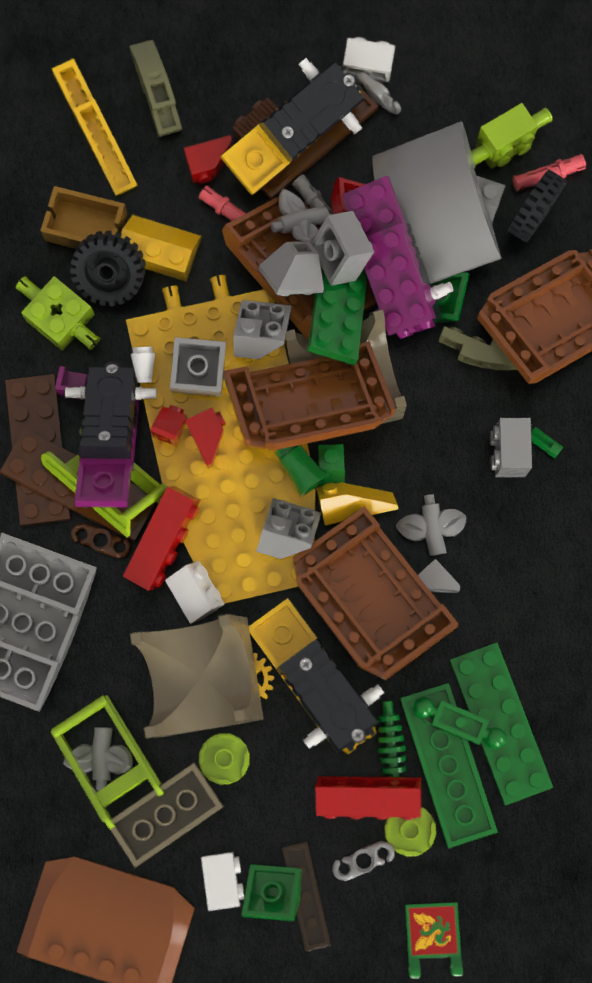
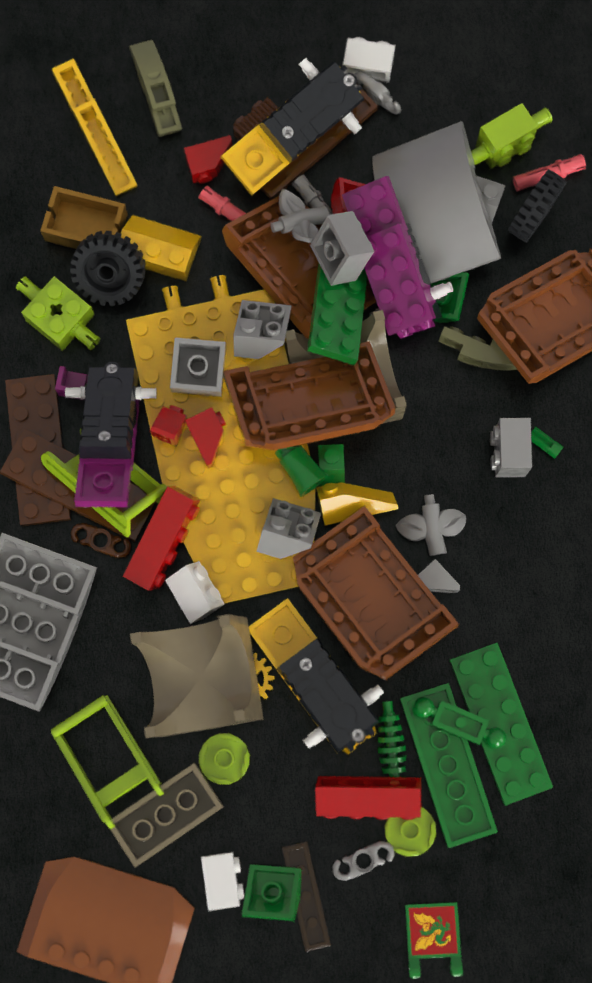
(102, 758): light grey plant -> none
(143, 363): white cone -> none
(293, 269): light grey slope -> none

